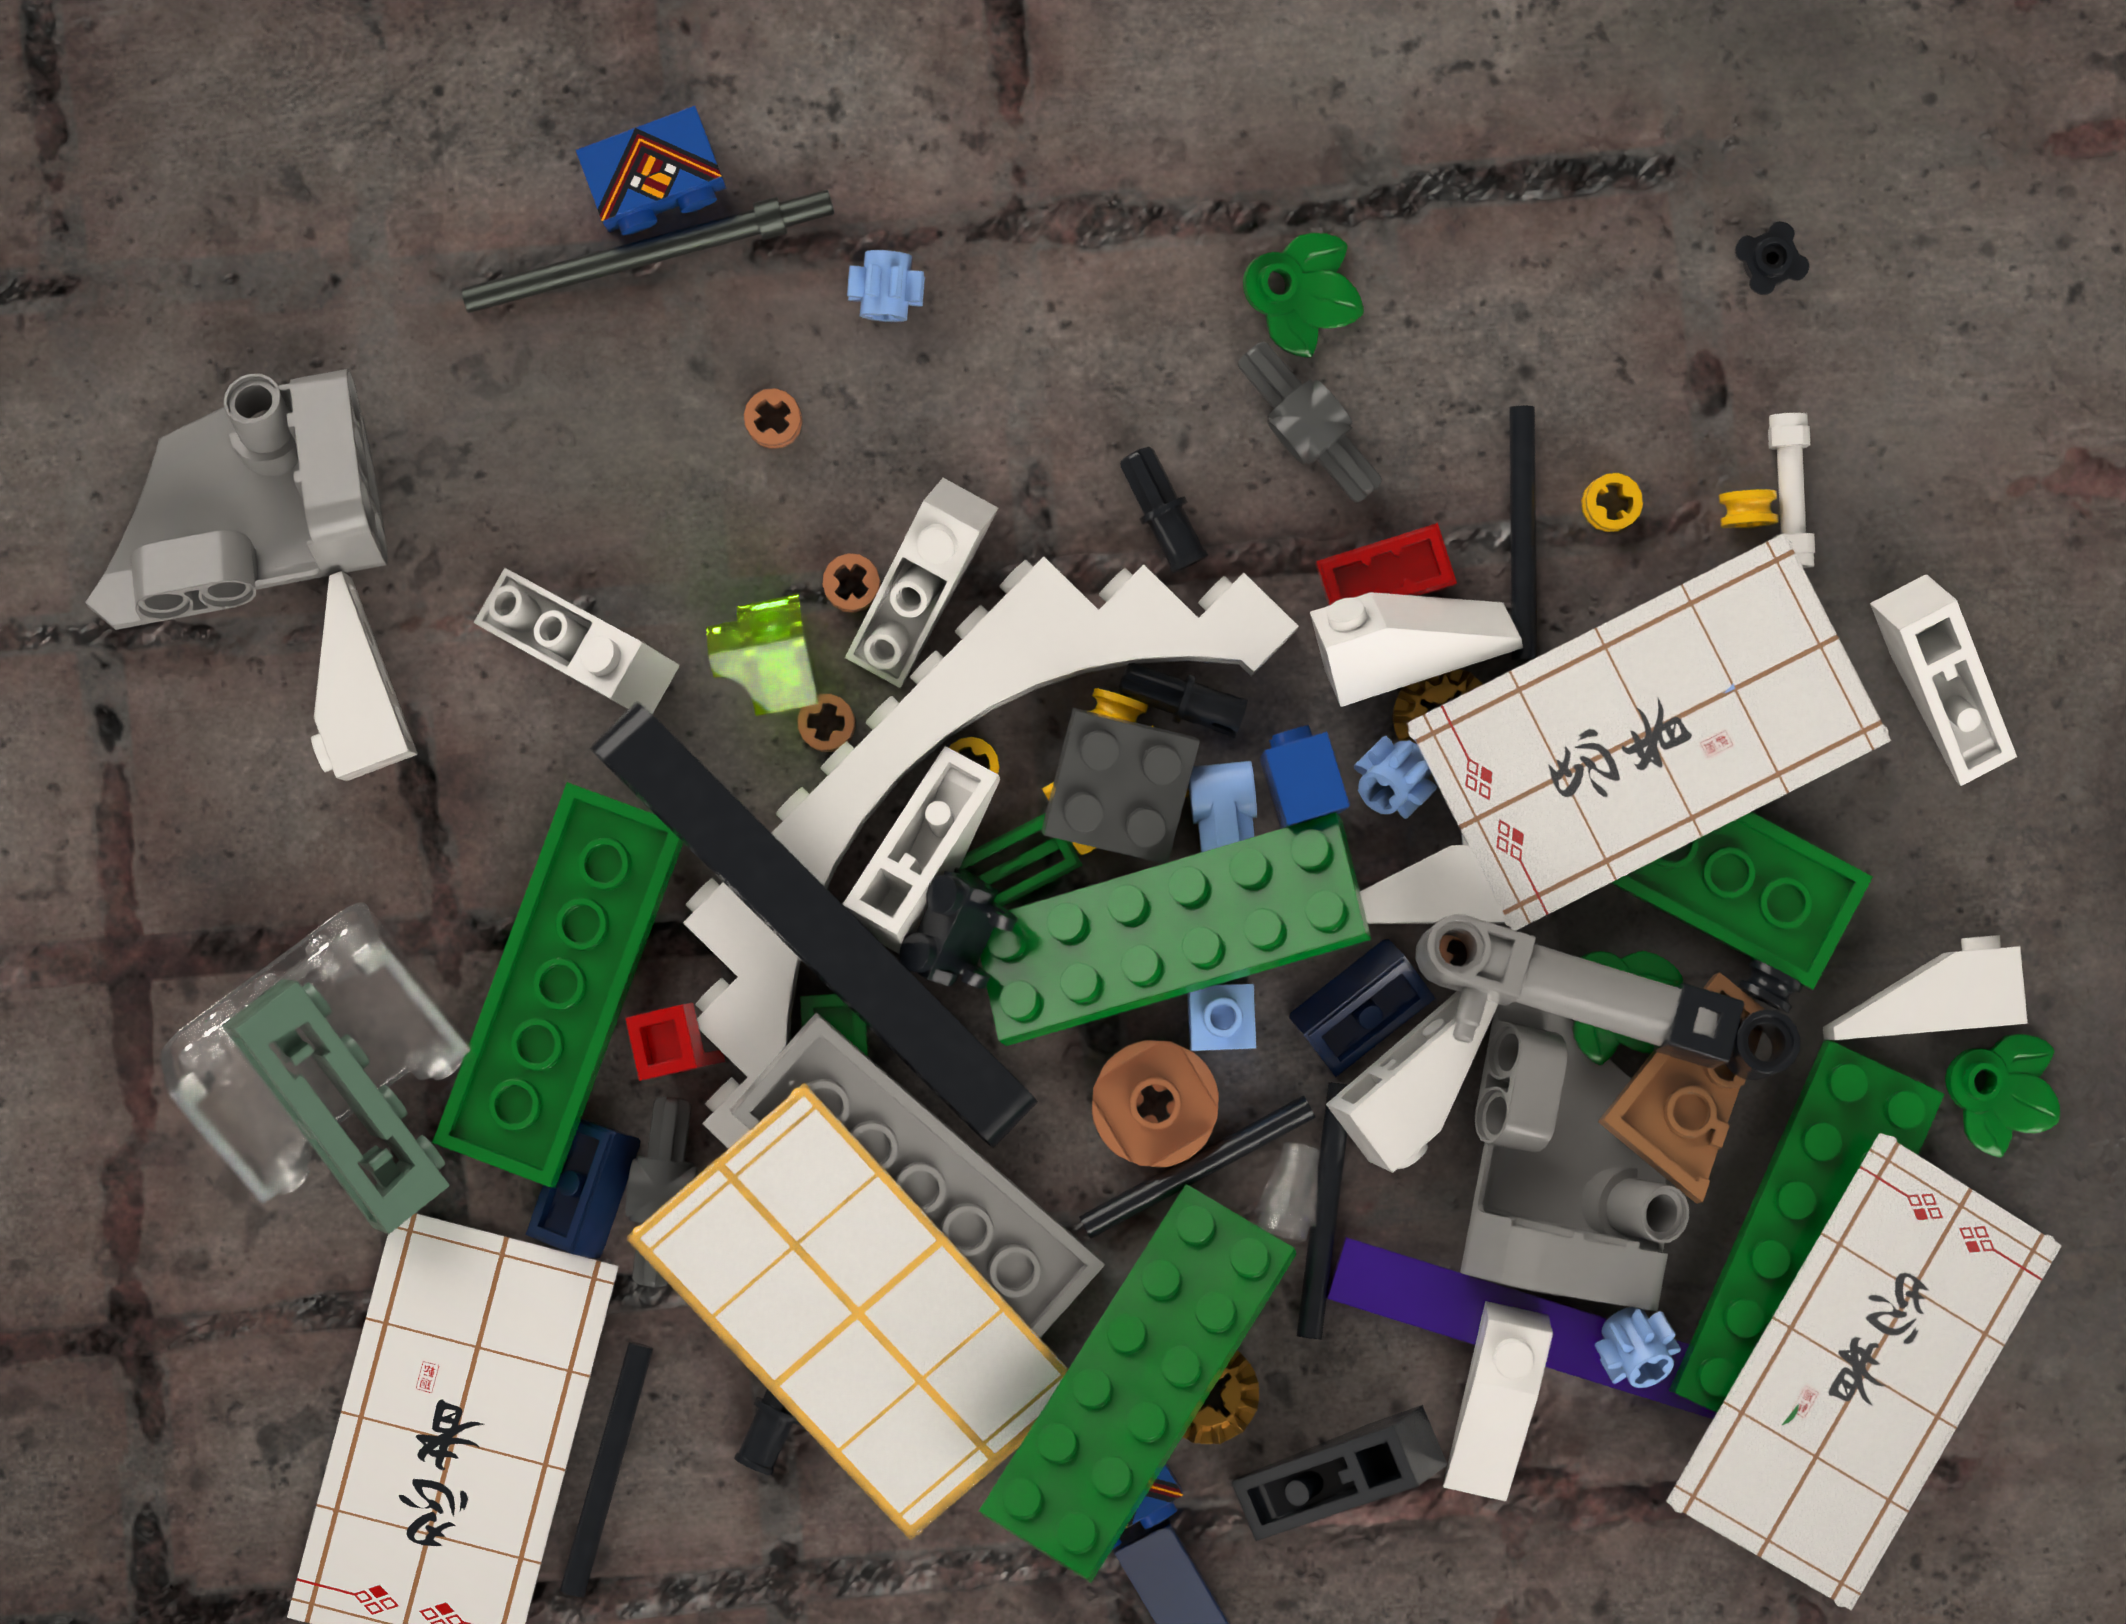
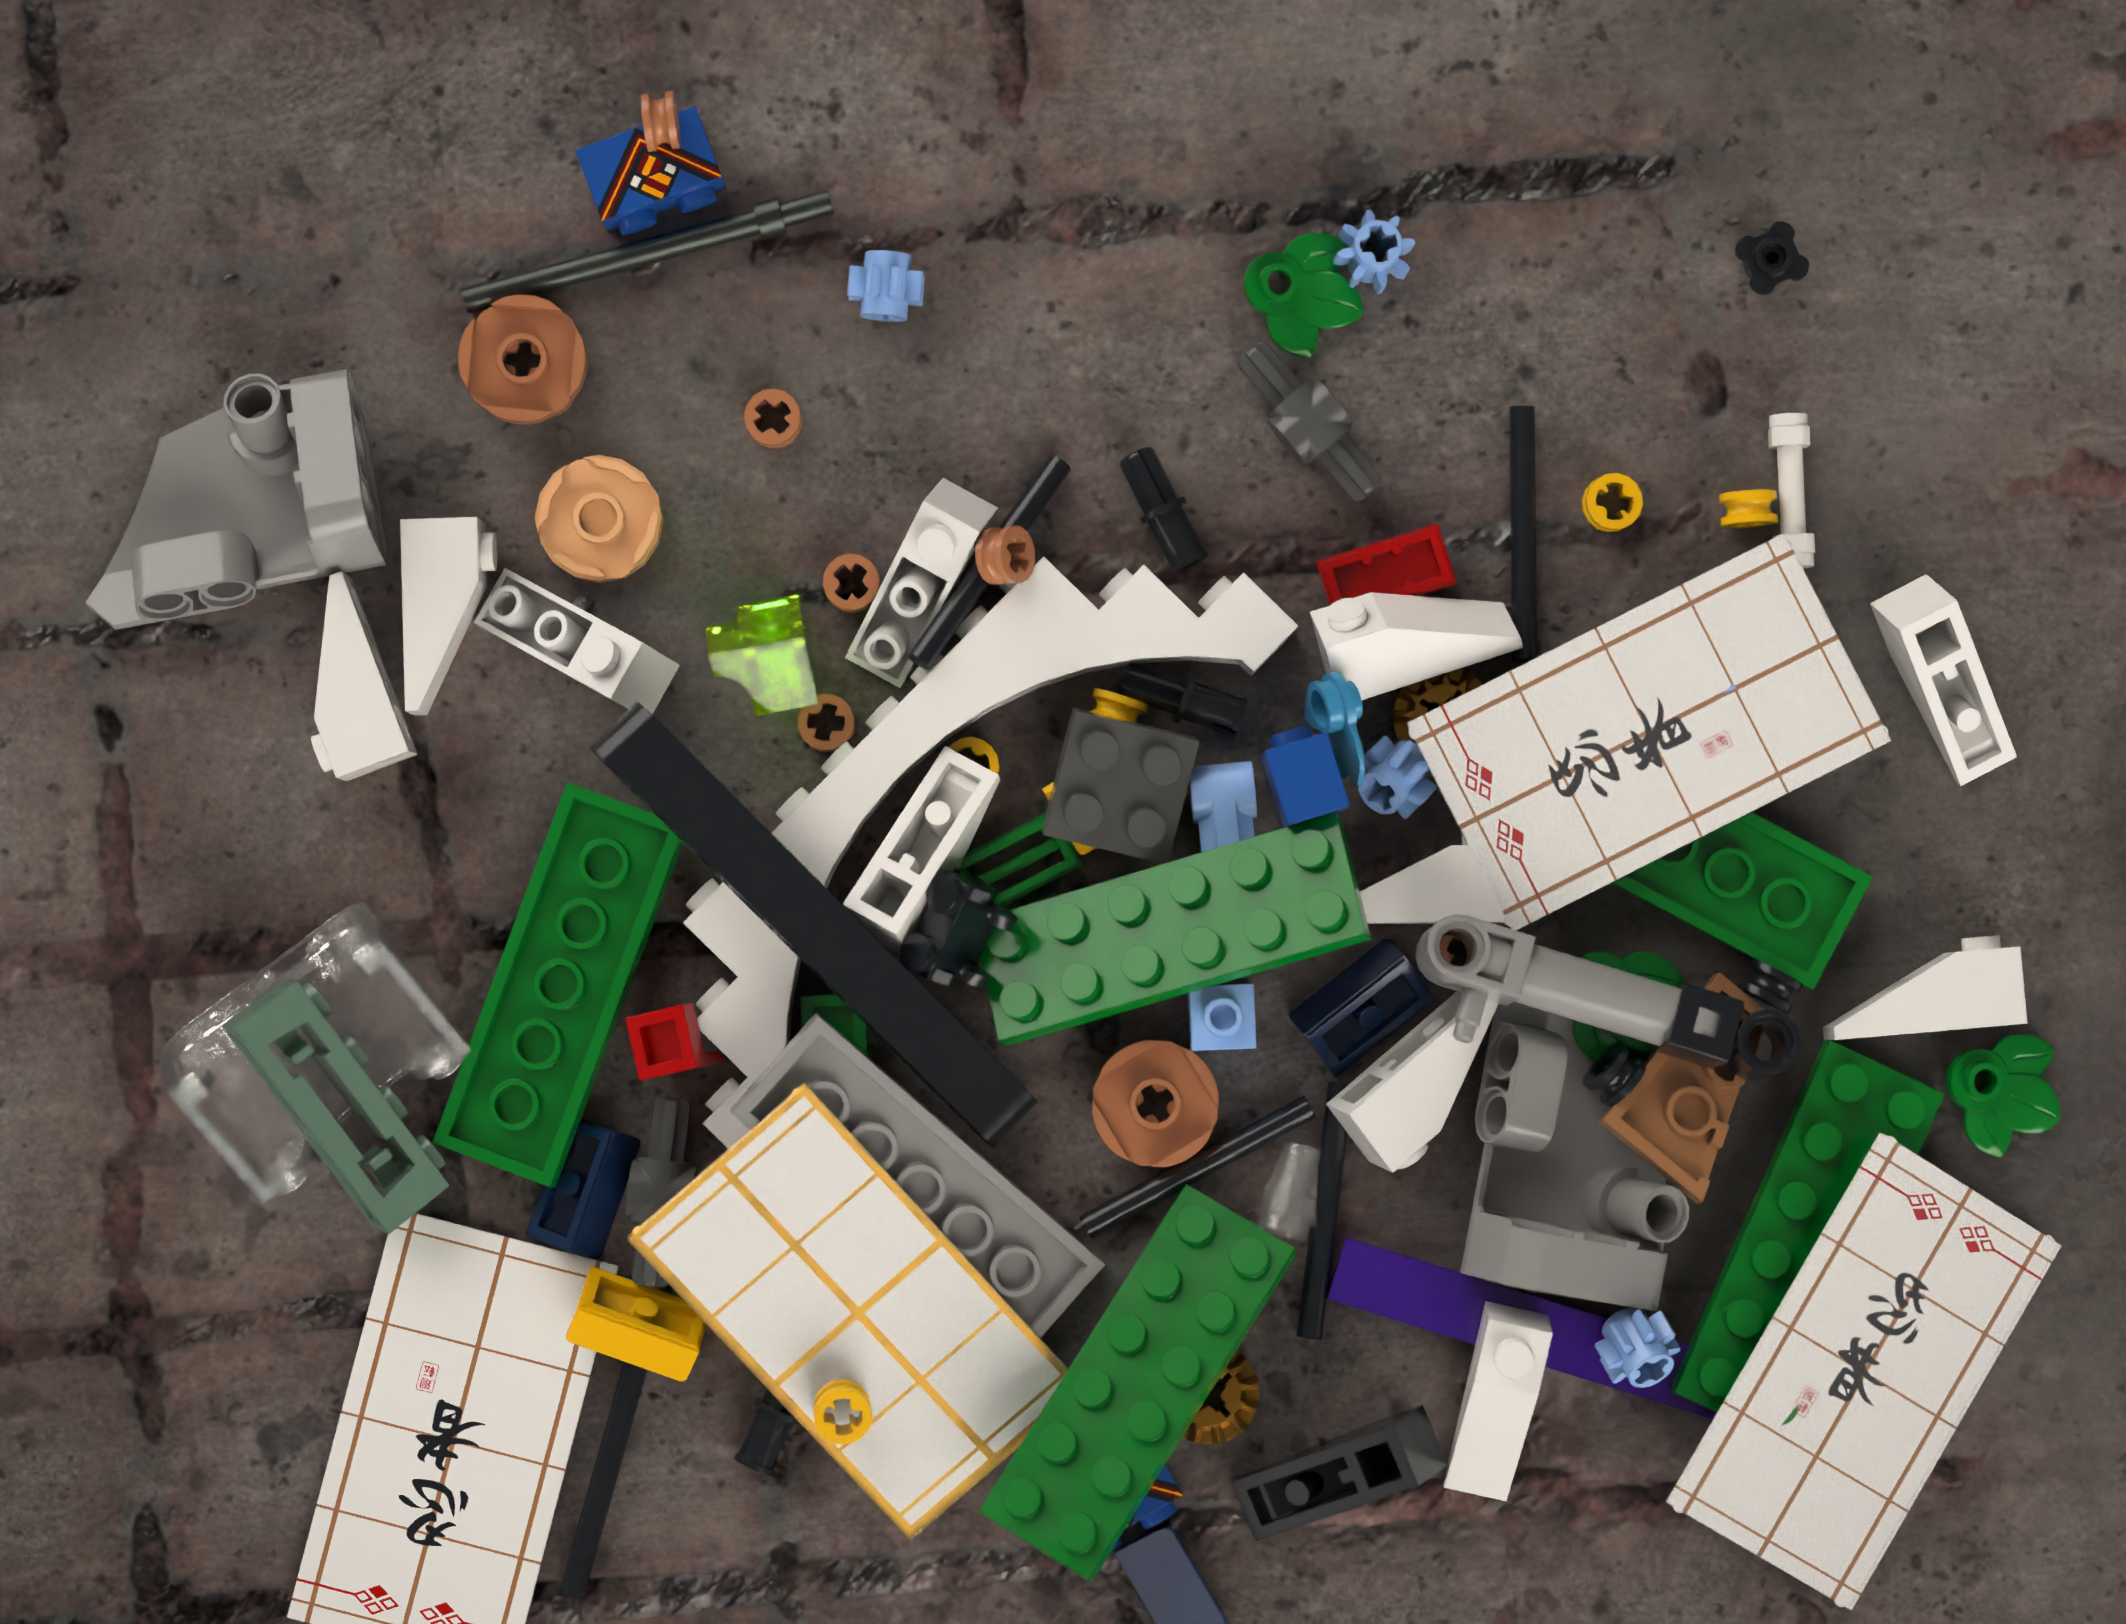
(441, 589): none -> white slope
(498, 332): none -> nougat plate
(599, 519): none -> light nougat tile
(636, 1324): none -> yellow slope
(660, 121): none -> nougat bush
(825, 1421): none -> yellow bush
(972, 584): none -> black bar
(1005, 555): none -> nougat bush
(1334, 708): none -> dark azure plate
(1363, 264): none -> light blue gear
(1614, 1074): none -> black bush

